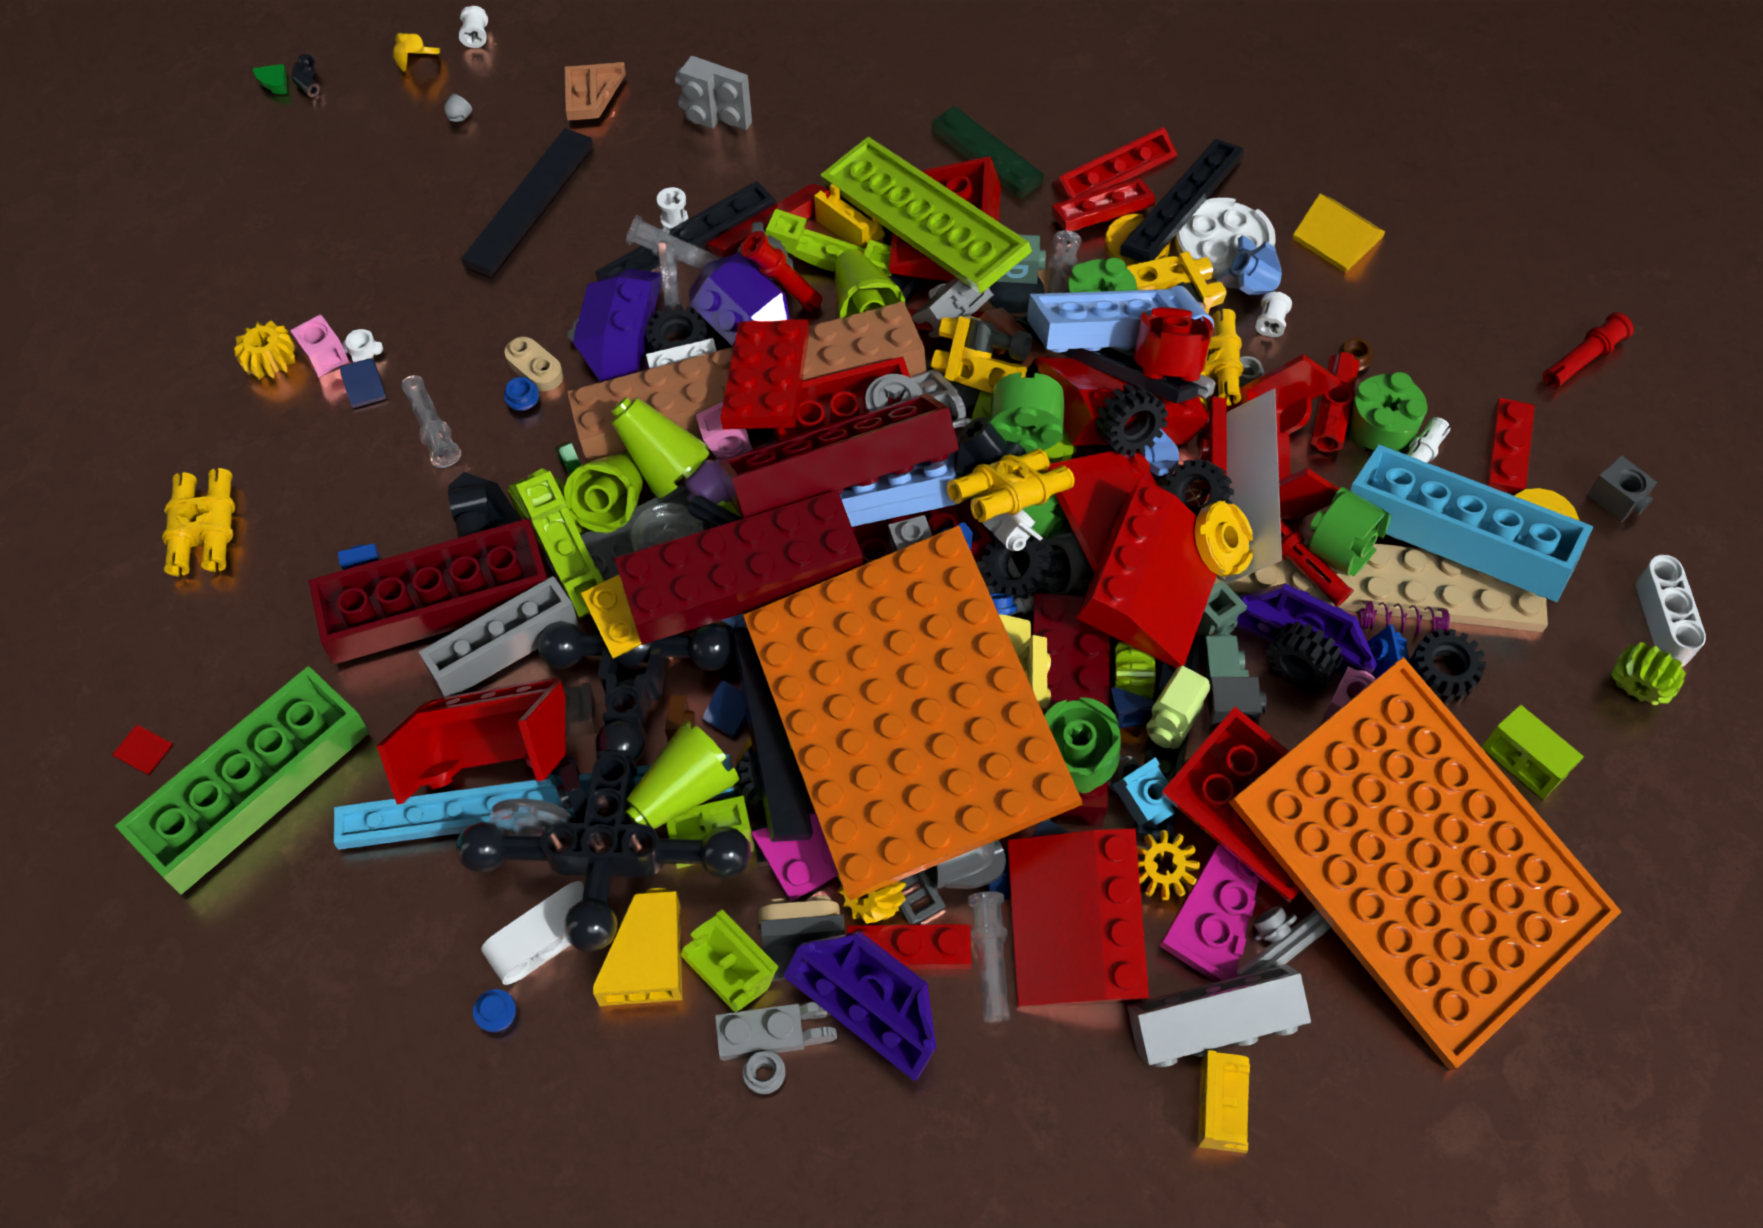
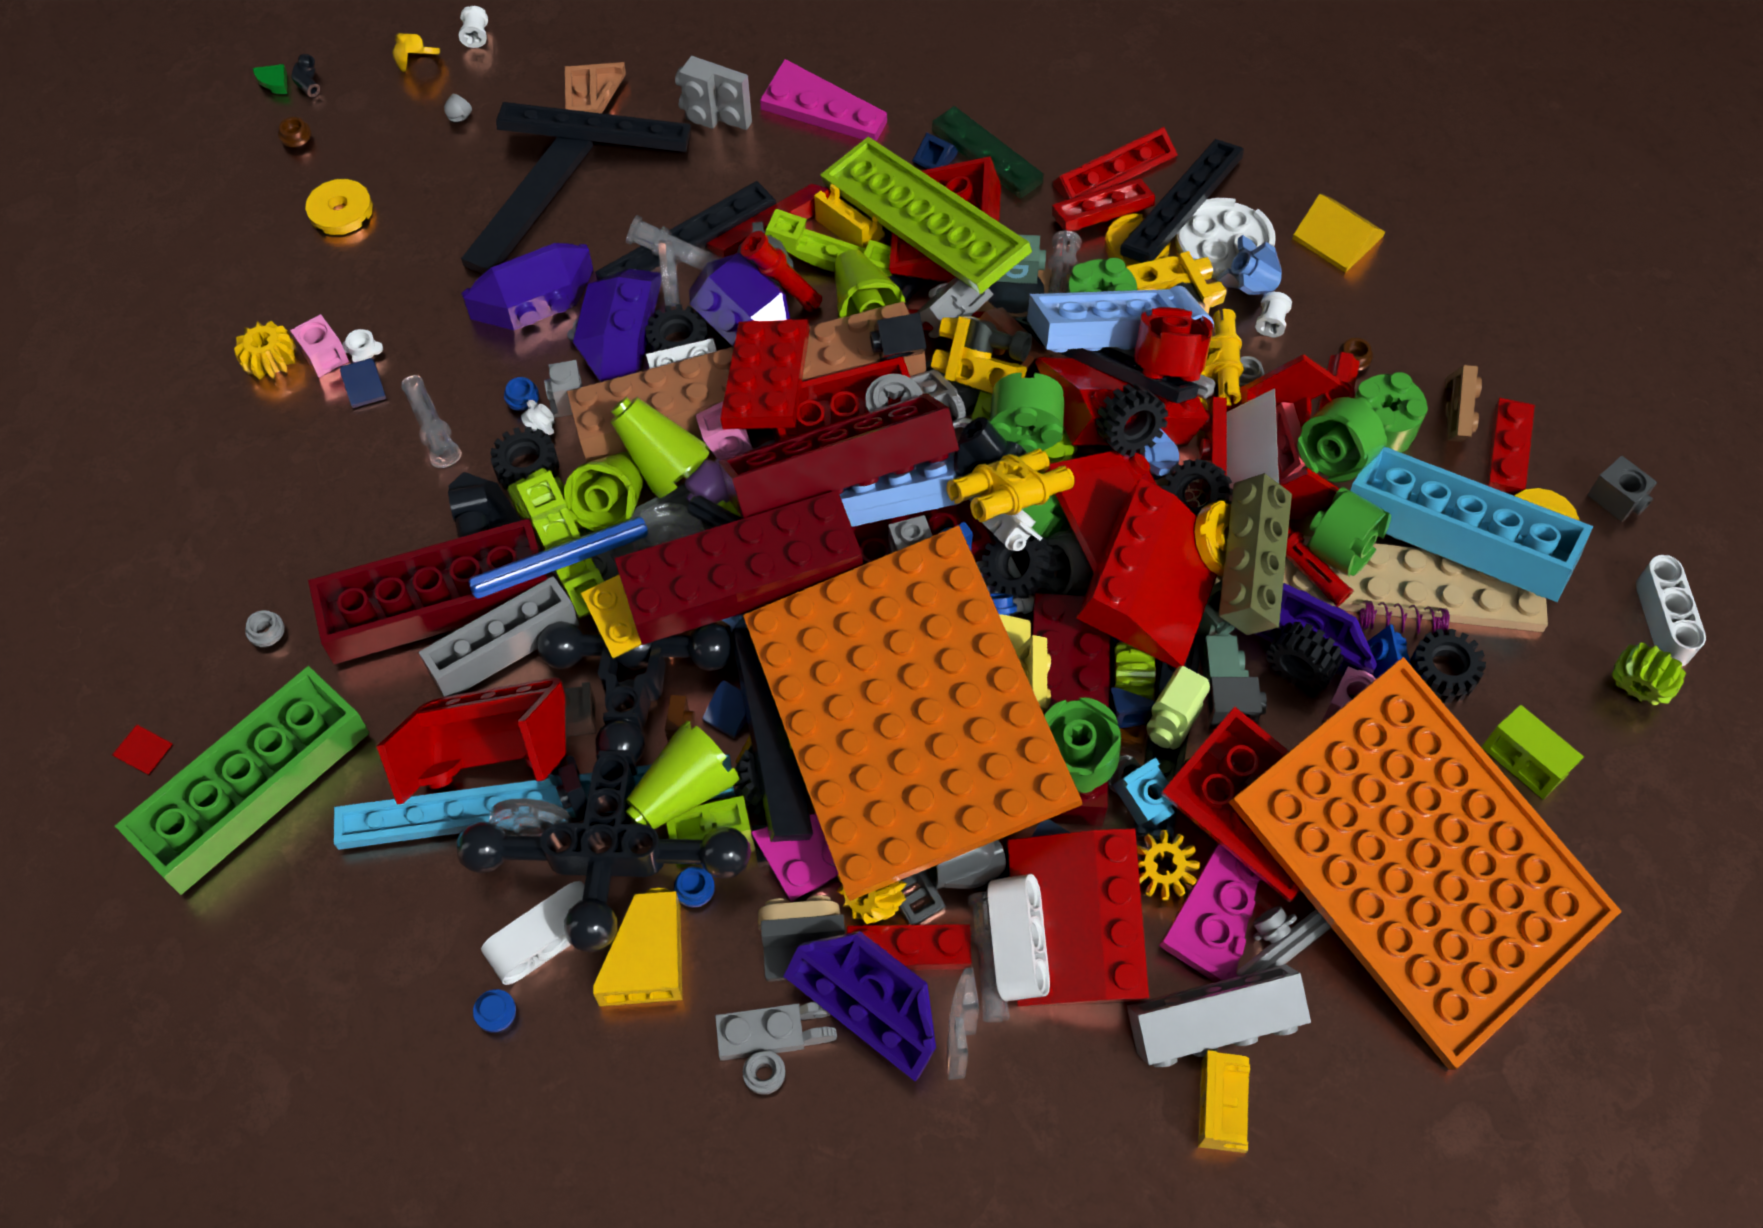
(198, 522): yellow pin -> none
(258, 622): none -> light grey plate
(294, 132): none -> reddish brown plate
(334, 193): none -> yellow tile
(358, 556): blue plate -> none
(518, 445): none -> black tyre
(528, 360): tan plate -> none
(530, 286): none -> dark purple wedge
(538, 417): none -> white plate
(557, 557): none -> blue axle
(563, 378): none -> light grey brick
(567, 454): green tile -> none
(593, 126): none -> black tile
(672, 204): white bush -> none
(694, 887): none -> blue plate
(729, 961): lime hinge -> none
(820, 103): none -> dark pink wing
(898, 337): none -> black brick
(934, 152): none -> dark blue slope
(962, 1022): none -> clear slope
(1018, 937): none -> white beam
(1255, 555): none -> olive brick
(1287, 439): none -> coral slope
(1342, 438): none -> bright green brick
(1426, 444): white pin -> none
(1460, 410): none -> medium nougat wing
(1597, 342): red pin -> none

